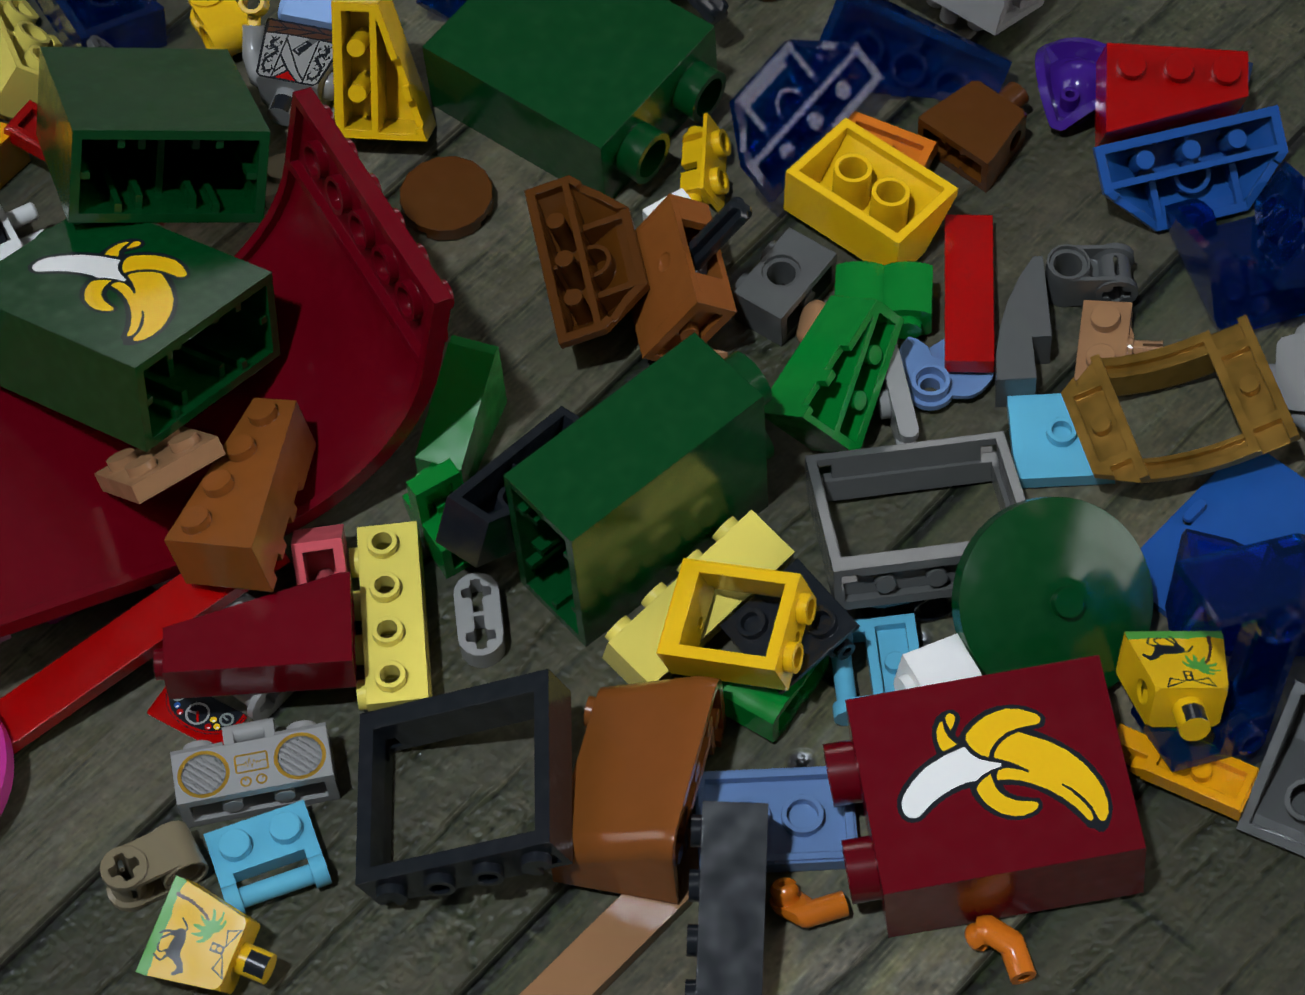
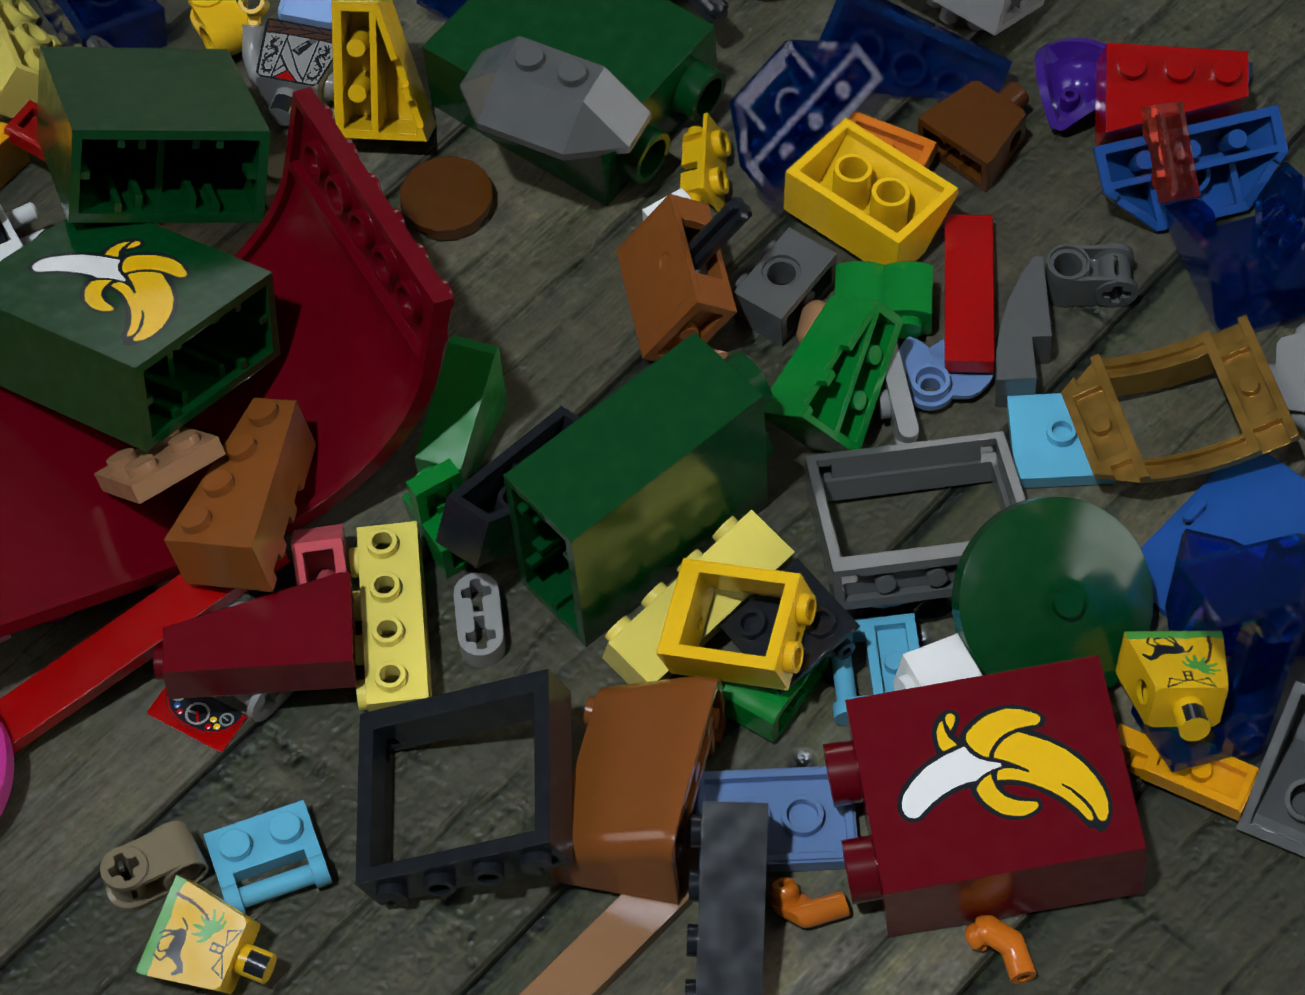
(254, 771): light grey piece -> none
(552, 101): none -> dark grey wedge
(586, 258): reddish brown wedge -> none
(1108, 332): medium nougat plate -> none
(1170, 152): none -> clear red plate

